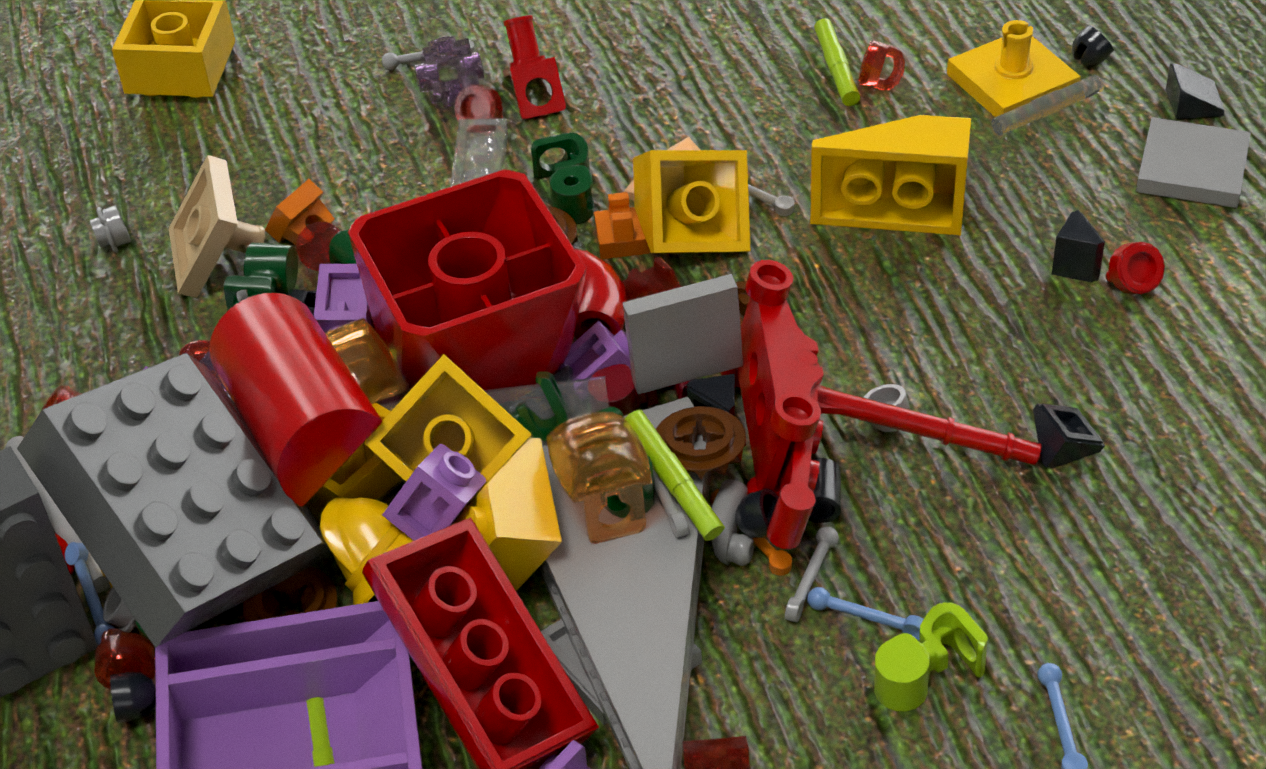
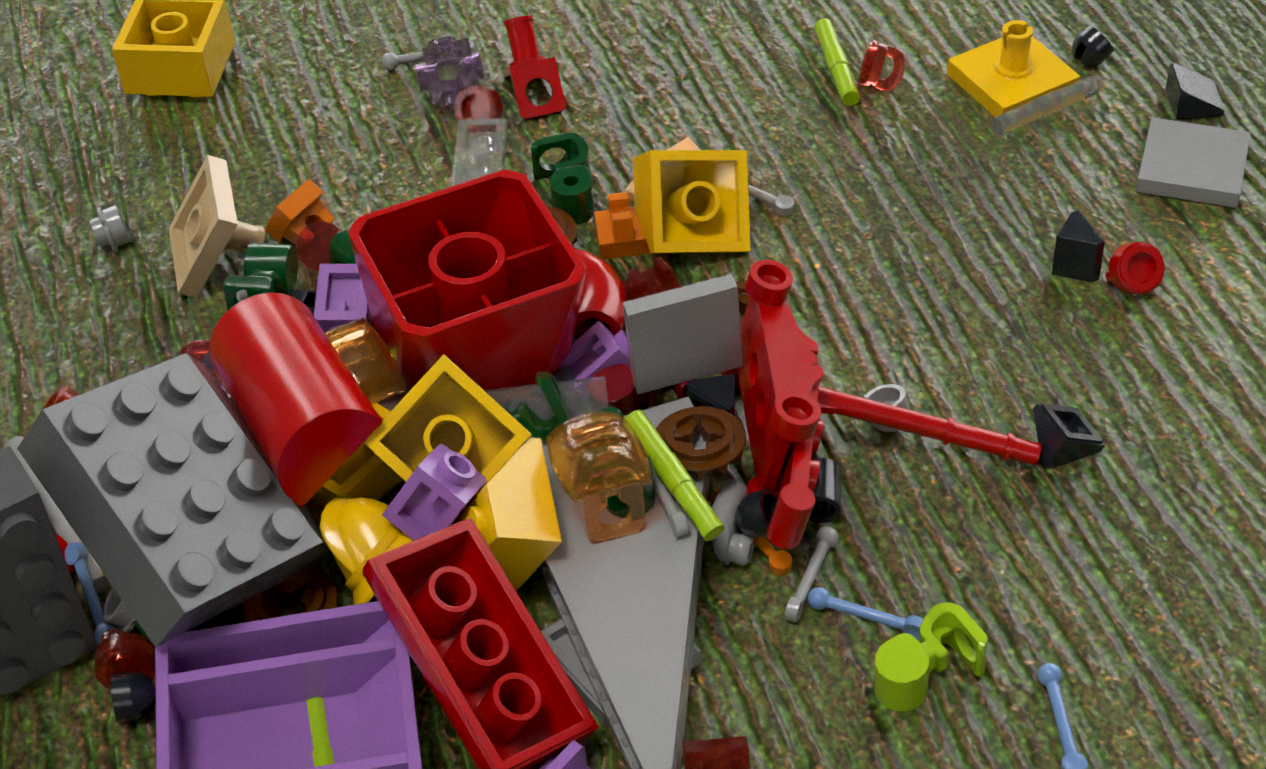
(893, 176): yellow slope -> none

